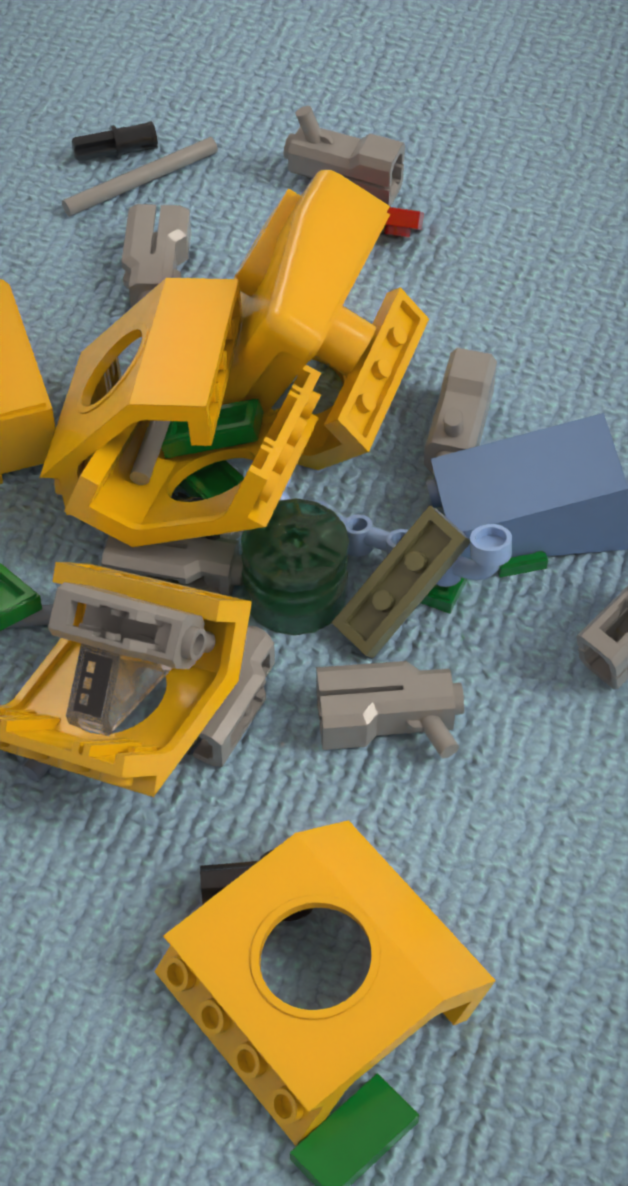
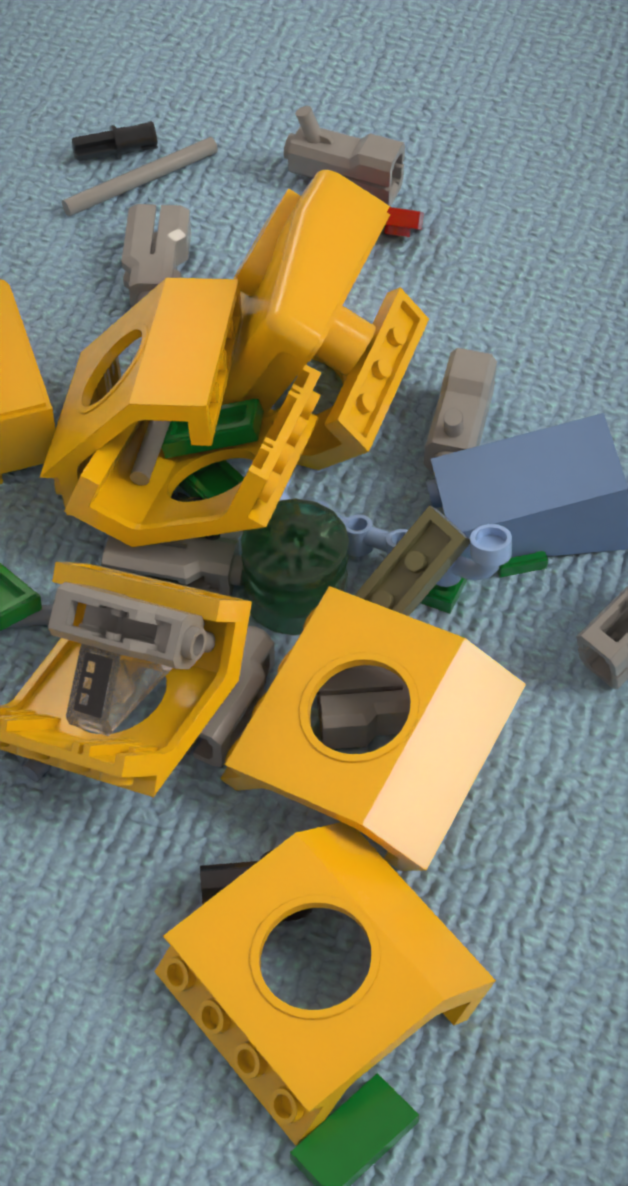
(418, 780): none -> yellow panel

